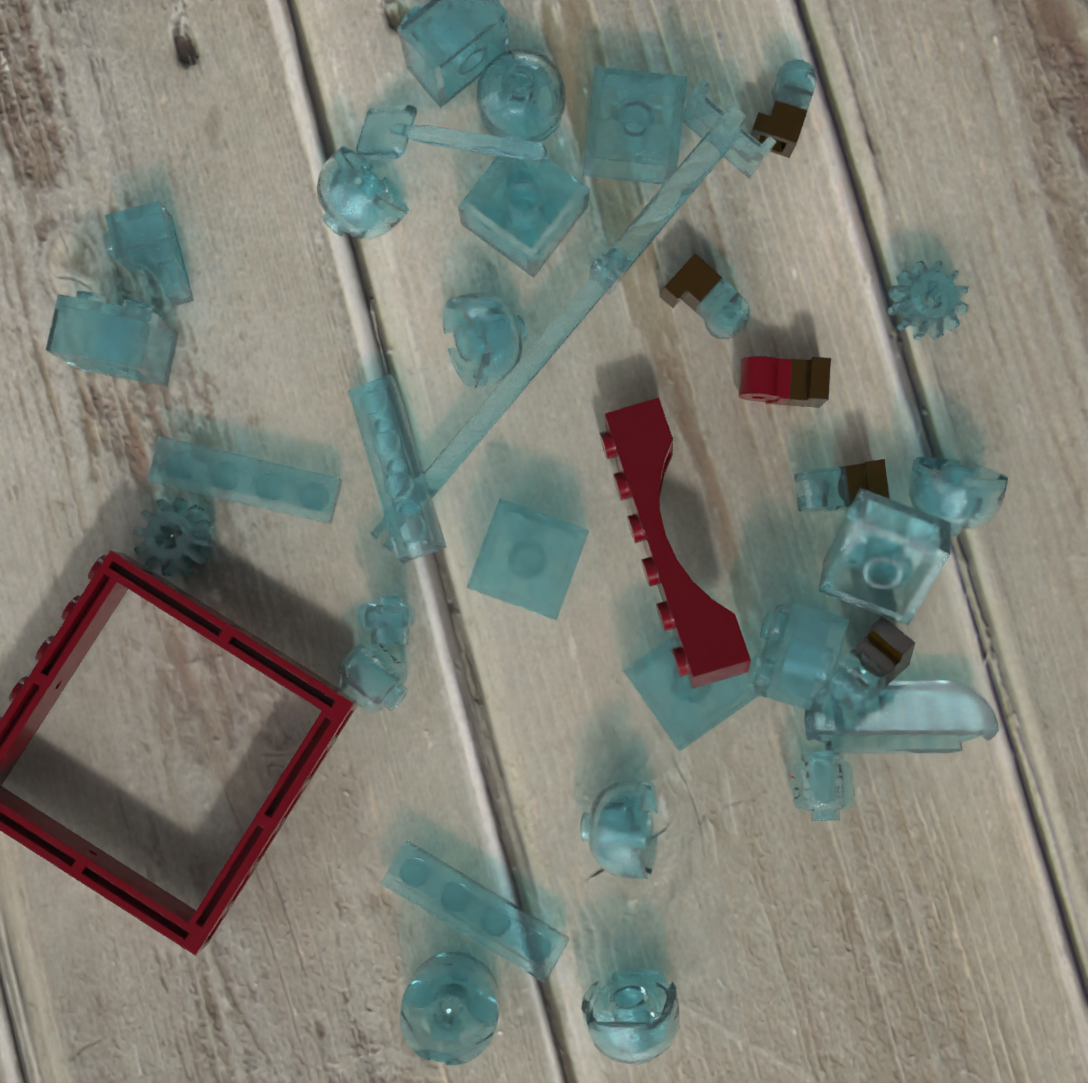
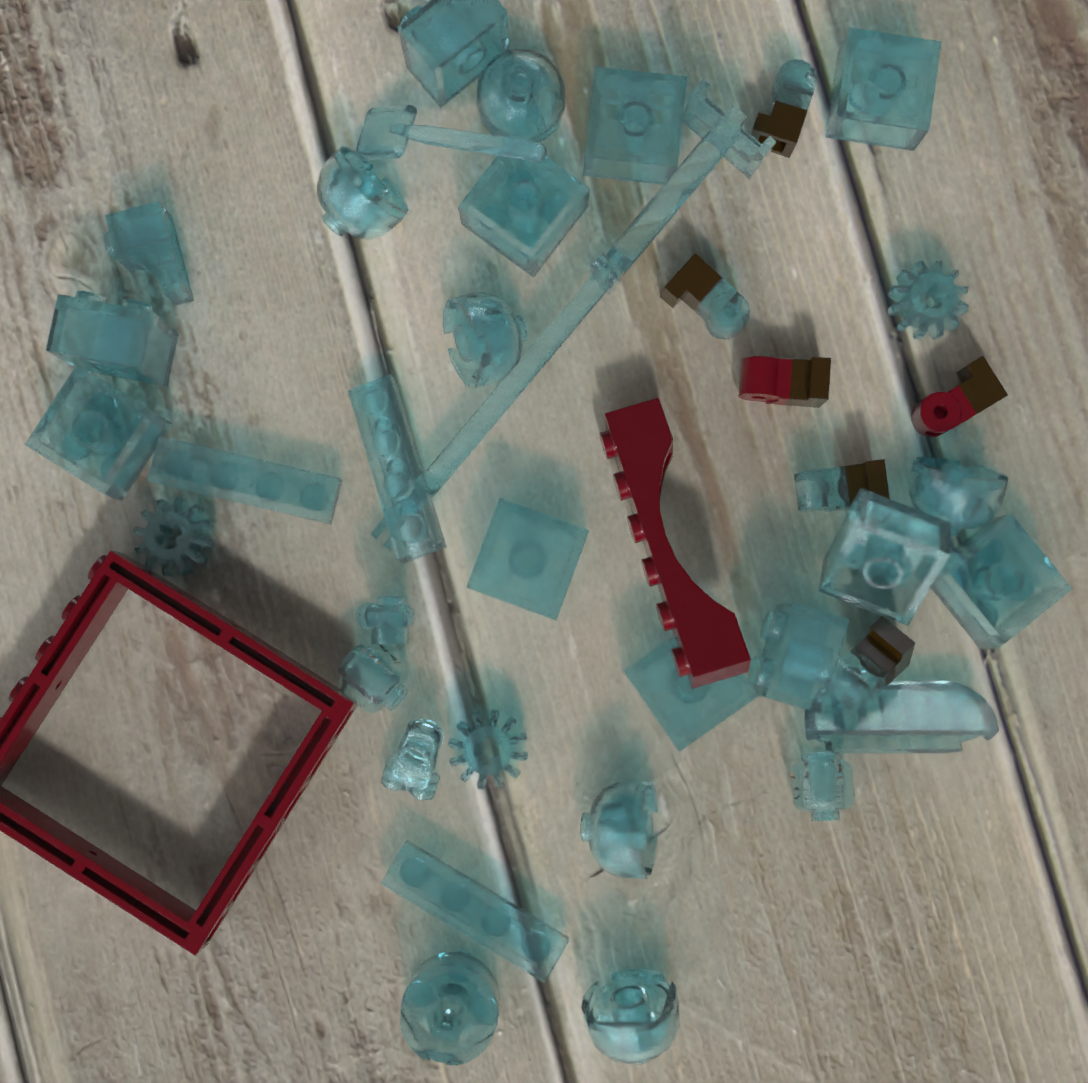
(98, 433): none -> clear light blue brick
(415, 761): none -> clear light blue plate
(478, 736): none -> clear light blue gear
(883, 89): none -> clear light blue brick
(945, 411): none -> leg
(998, 582): none -> clear light blue brick

